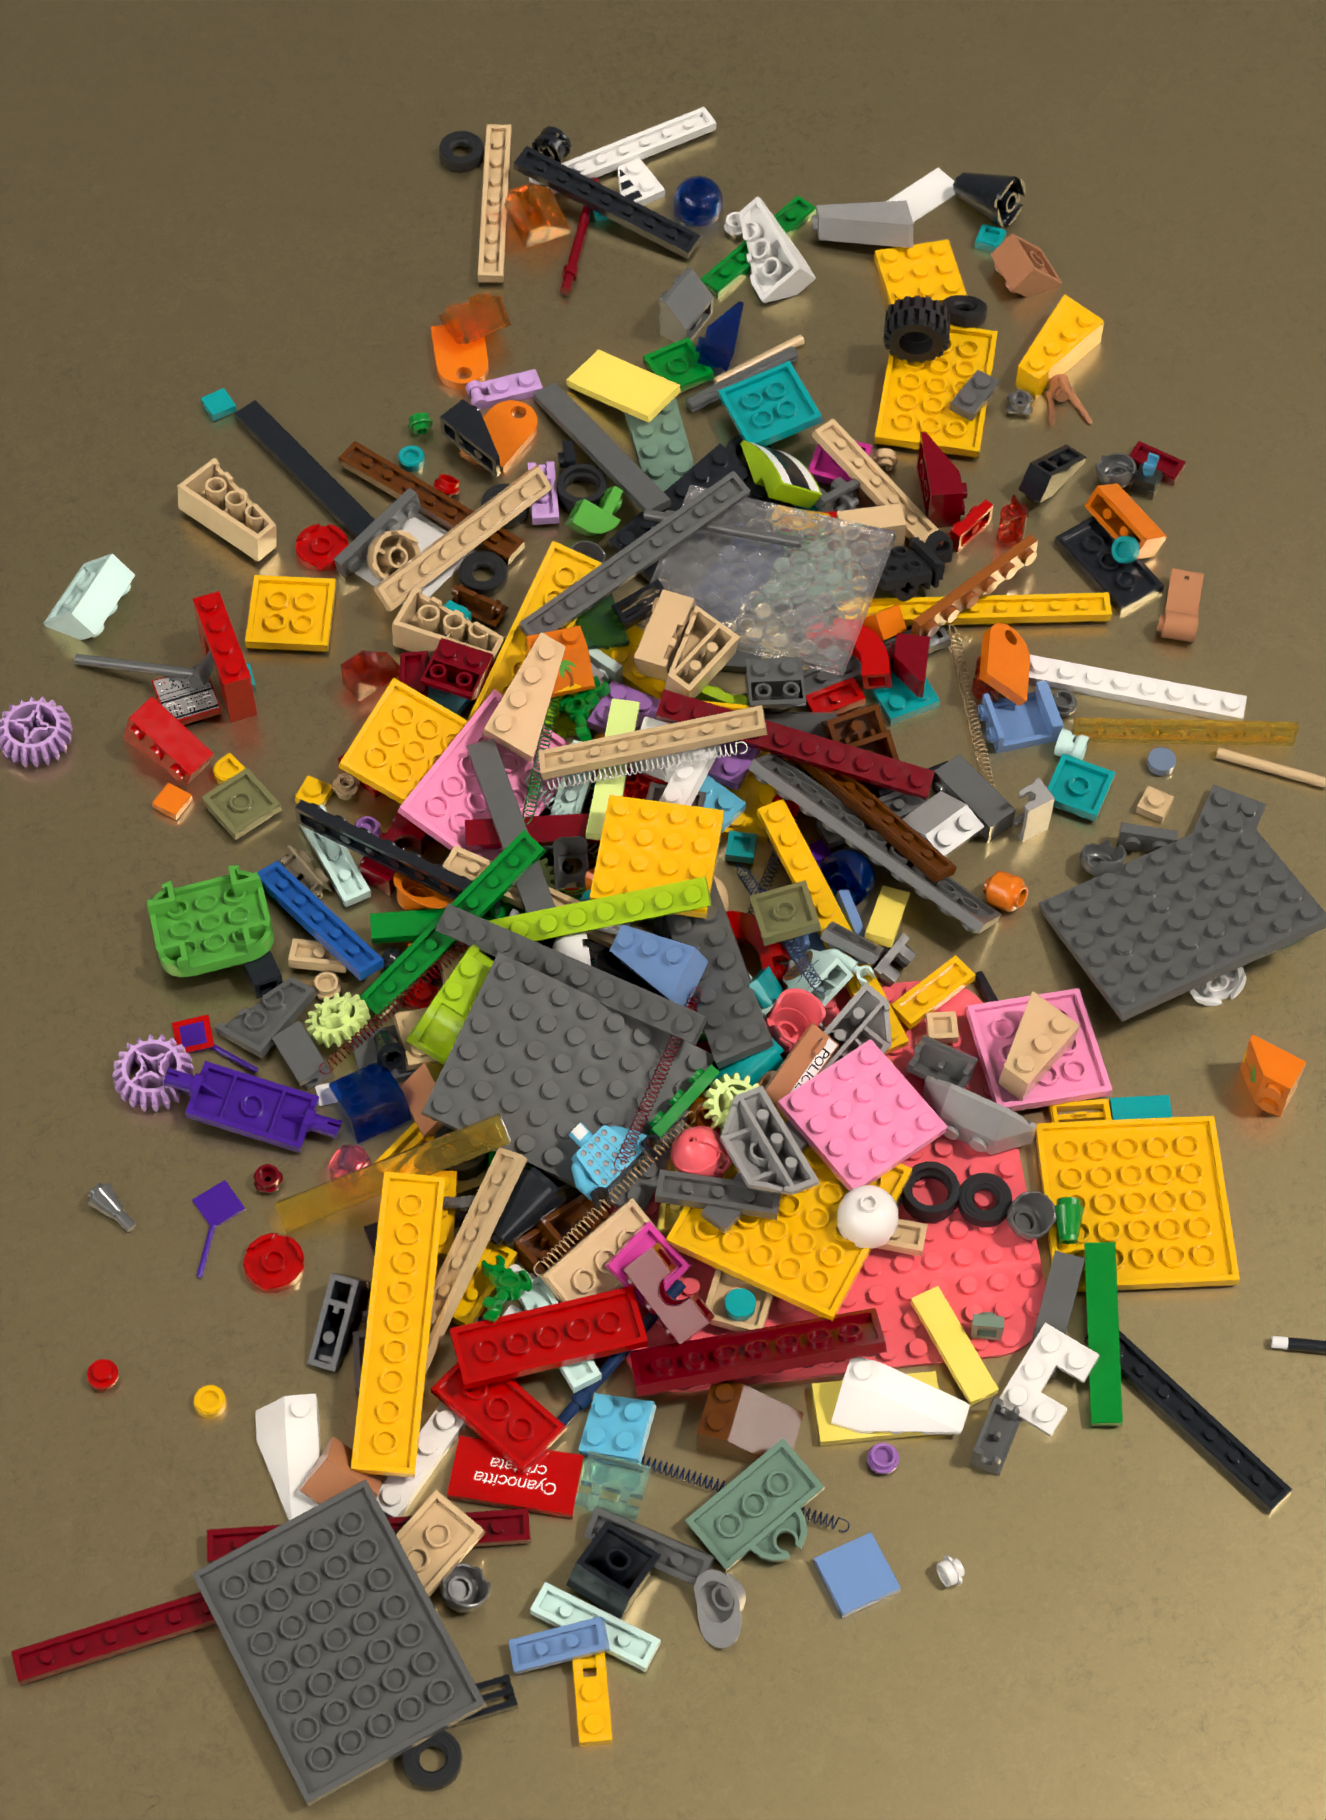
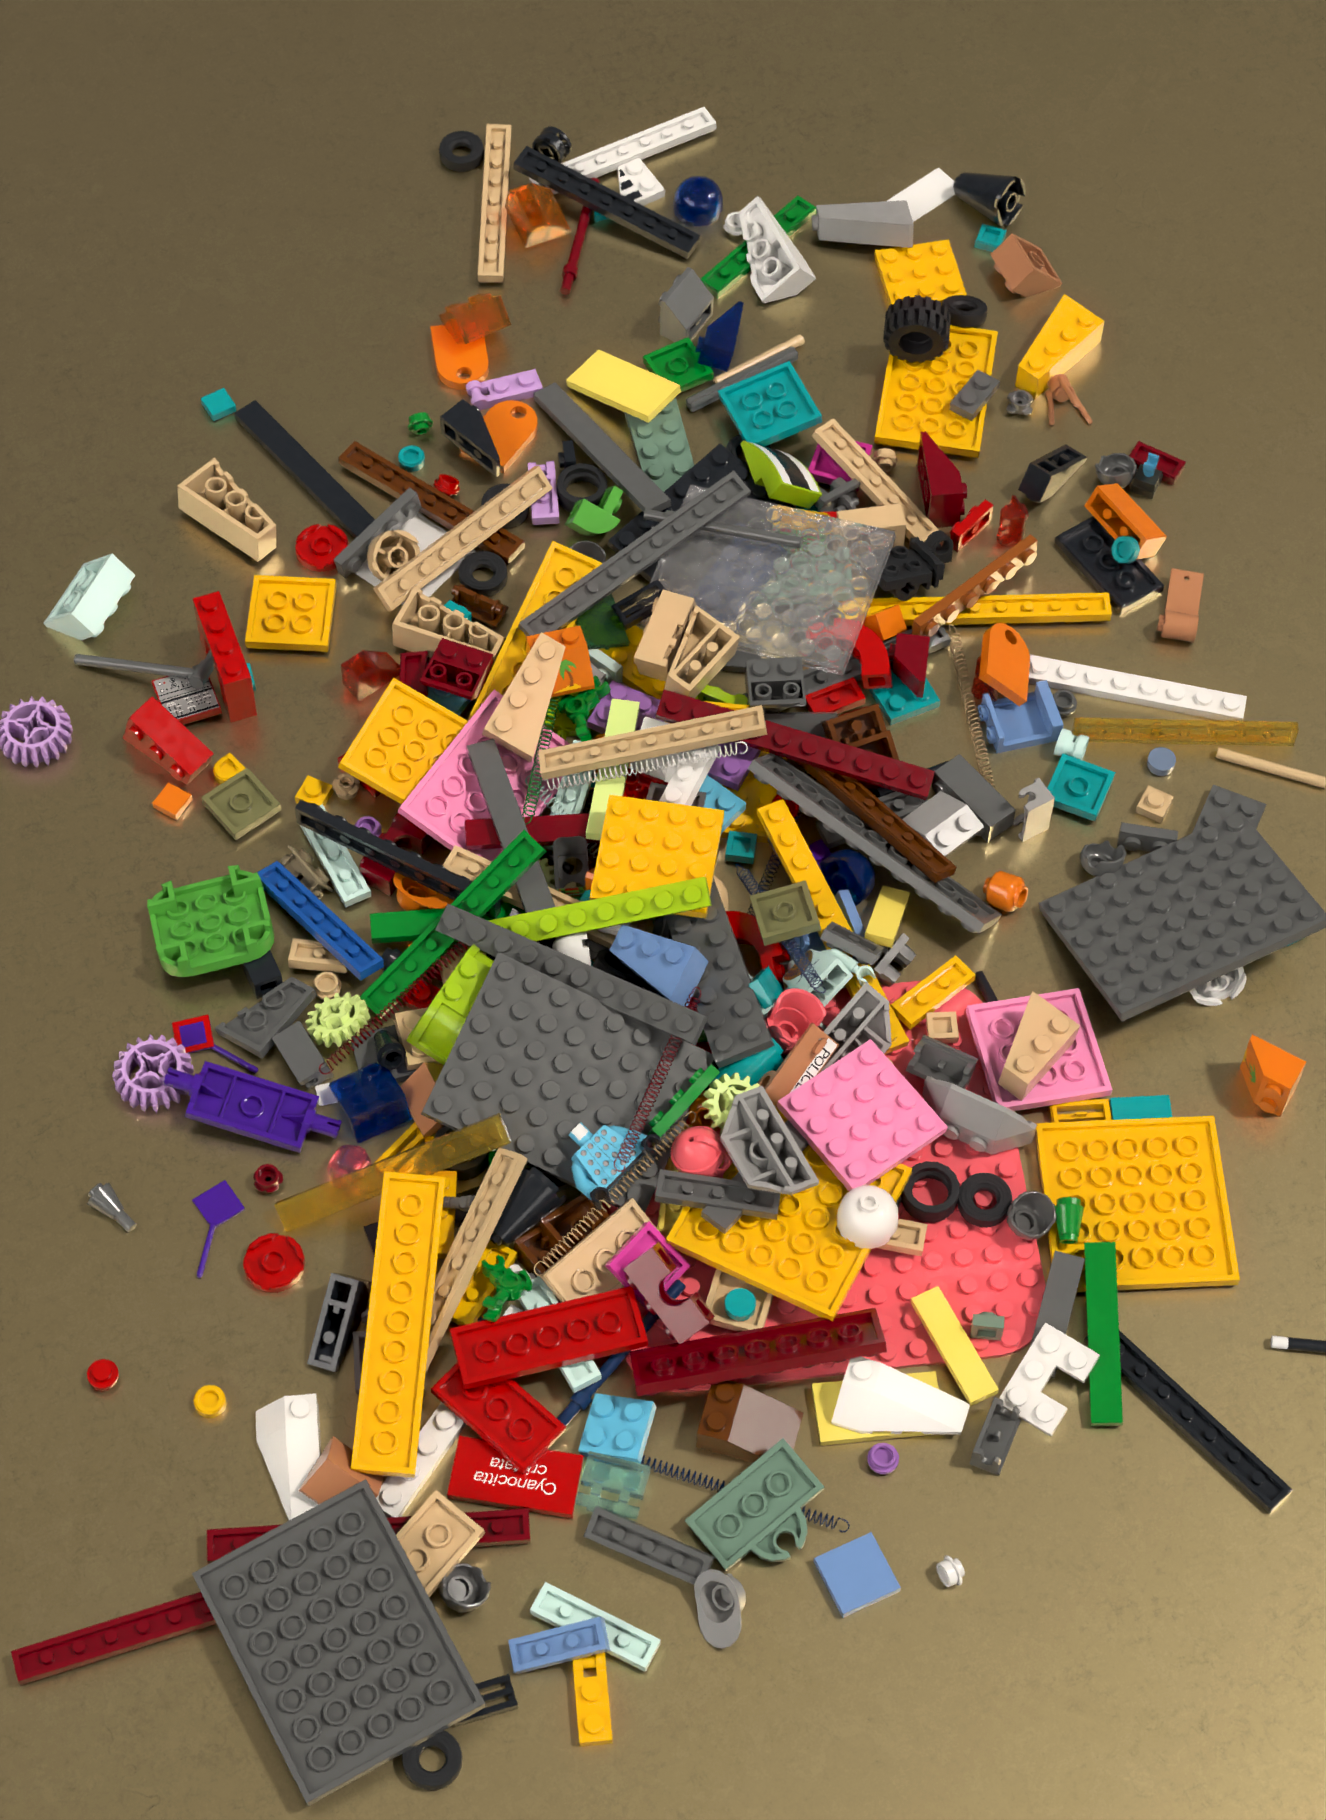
(613, 1569): black slope -> none

